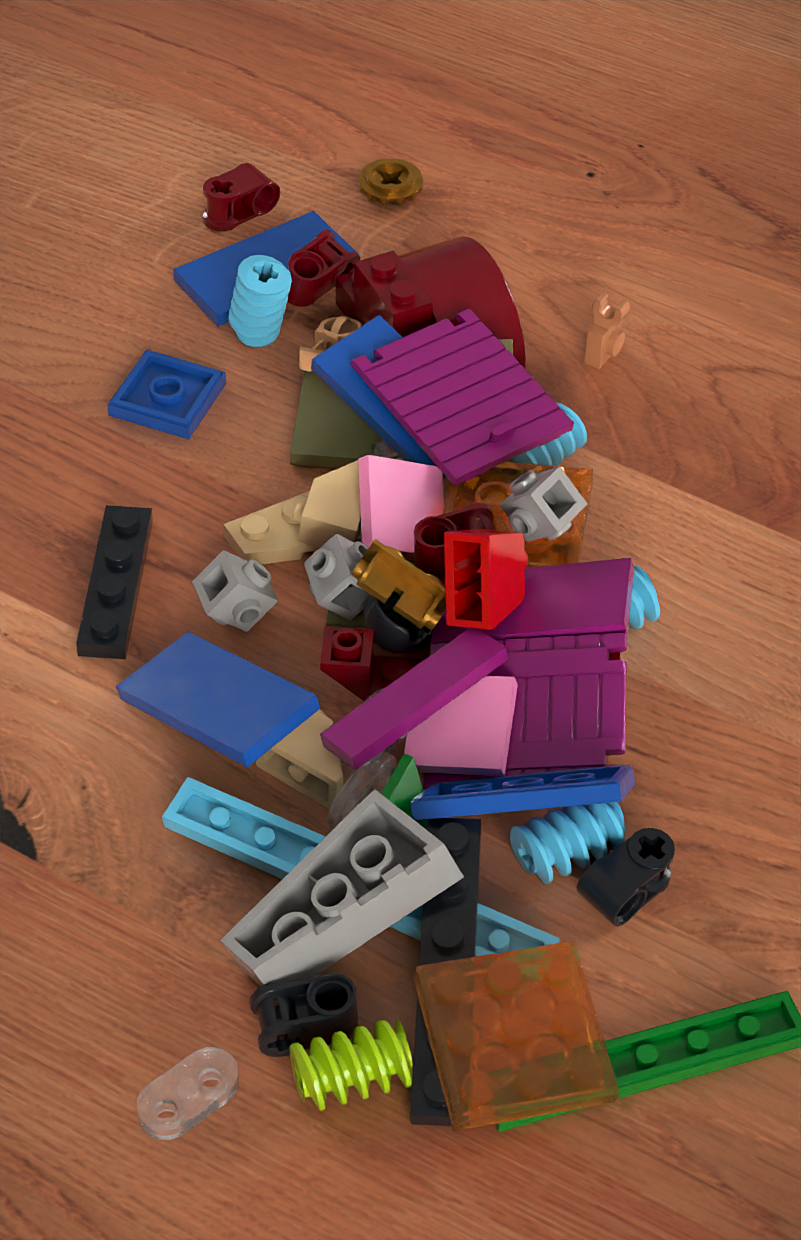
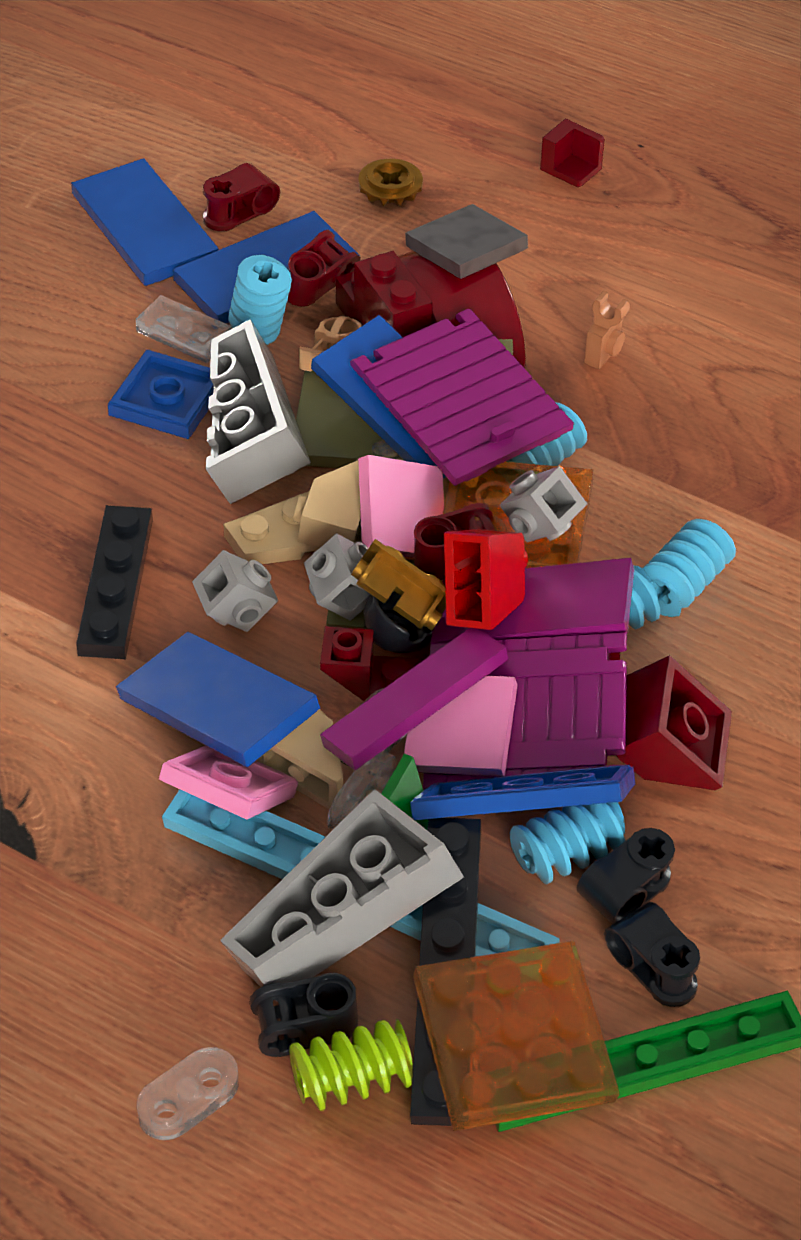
(143, 220): none -> blue tile
(180, 327): none -> clear plate
(229, 783): none -> bright pink tile
(252, 420): none -> light grey wedge
(466, 241): none -> flat silver tile
(572, 153): none -> dark red panel
(656, 954): none -> black piece
(675, 727): none -> dark red slope
(689, 564): none -> medium azure piece

